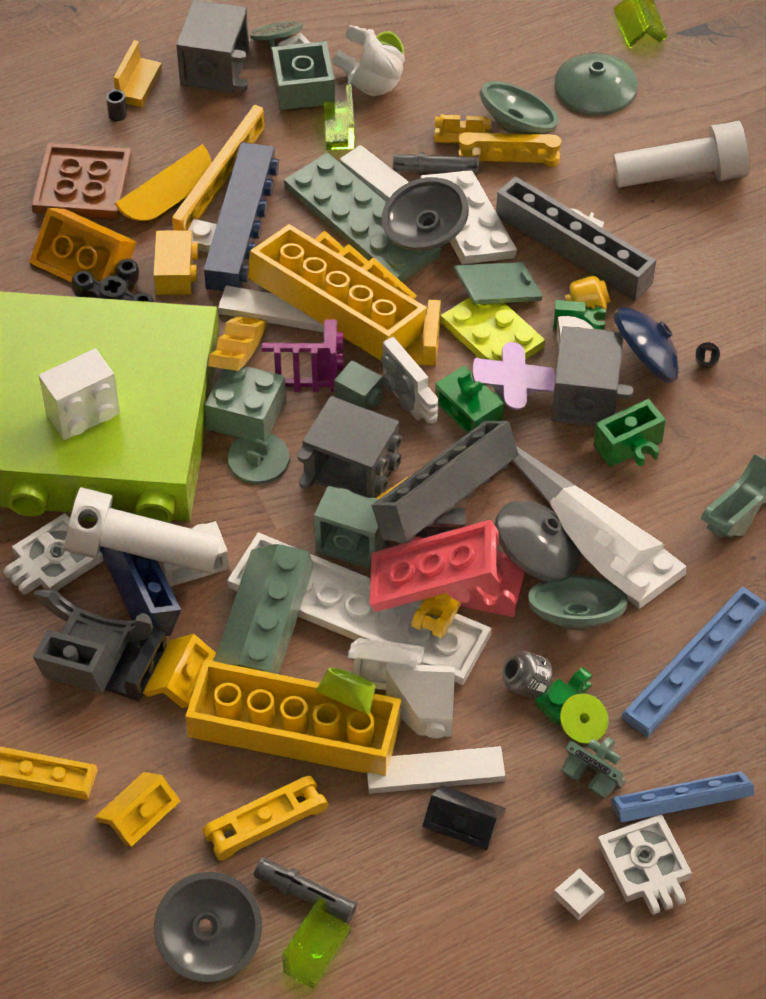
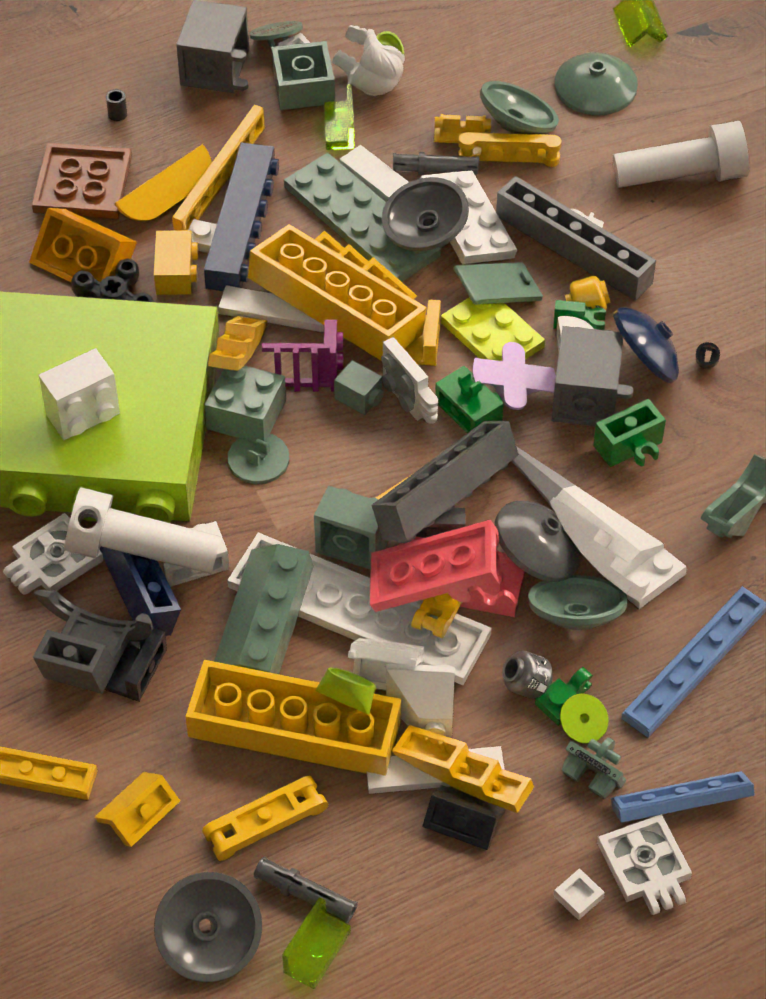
(136, 76): yellow panel -> none
(179, 669): yellow panel -> none
(350, 449): dark grey container -> none
(464, 770): none -> yellow slope

